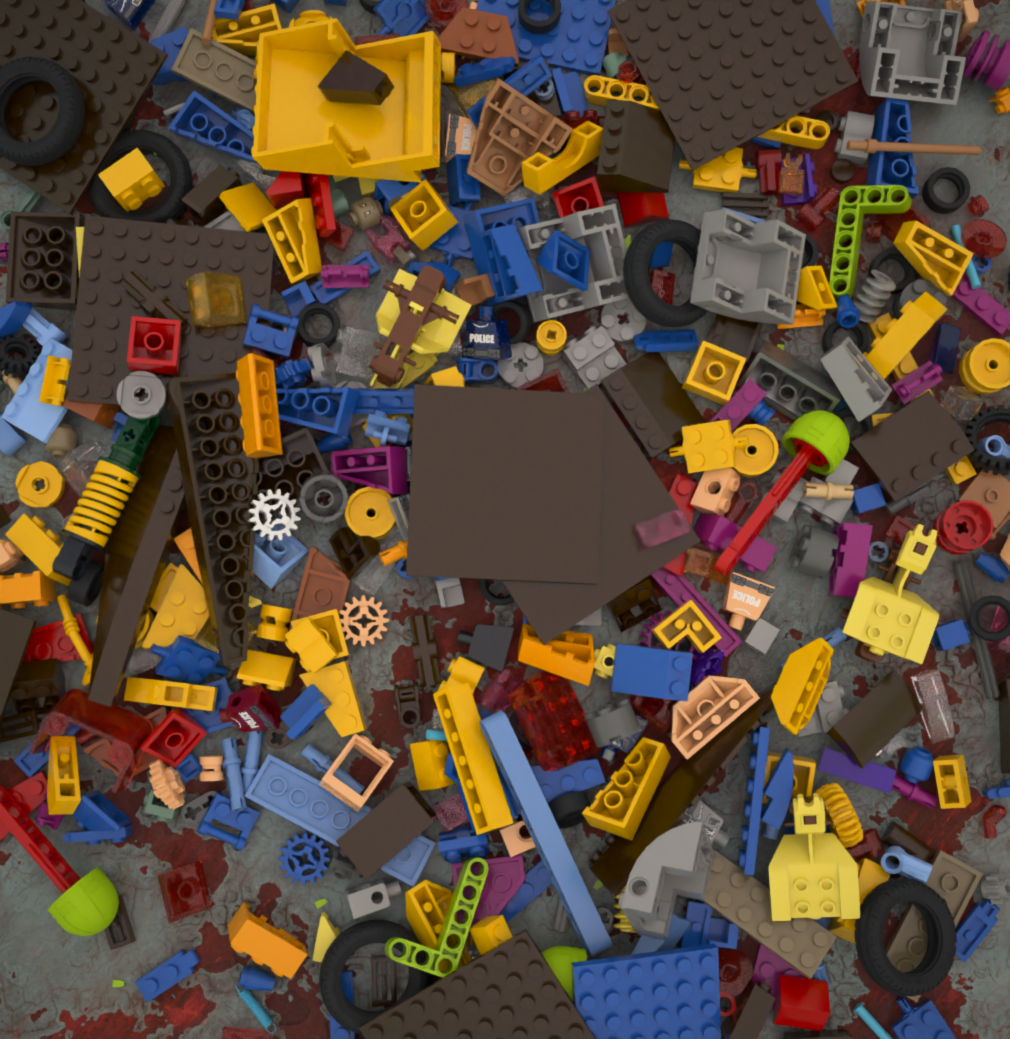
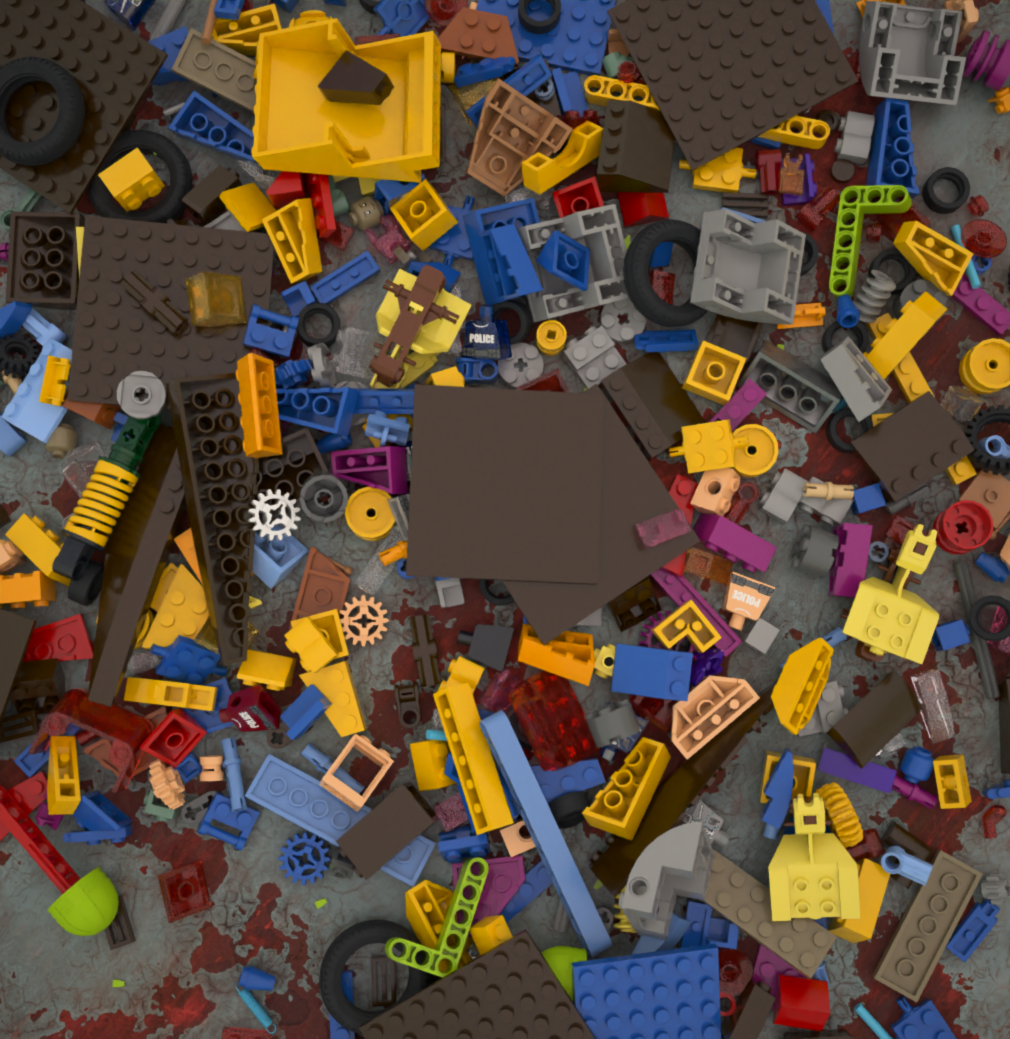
(53, 483): yellow plate -> none
(72, 630): yellow dish -> none
(154, 345): red slope -> none
(167, 974): blue hinge -> none
(243, 116): medium blue axle -> none
(251, 758): medium blue pin -> none
(265, 942): light orange wedge -> none
(274, 631): yellow wheel -> none
(325, 936): light yellow slope -> none
(345, 276): magenta hinge -> none
(353, 554): dark brown brick -> none
(360, 897): light grey torso -> none
(460, 136): torso -> none
(461, 185): blue panel -> none
(475, 290): medium nougat panel -> none
(752, 808): blue plate -> none
(761, 413): blue wheel -> none
(814, 289): yellow slope -> none
(816, 443): piece -> none
(843, 474): light grey panel -> none
(872, 146): medium nougat bar -> none
(917, 381): magenta hinge -> none
(940, 929): black tyre -> none
(945, 347): clear blue slope -> none

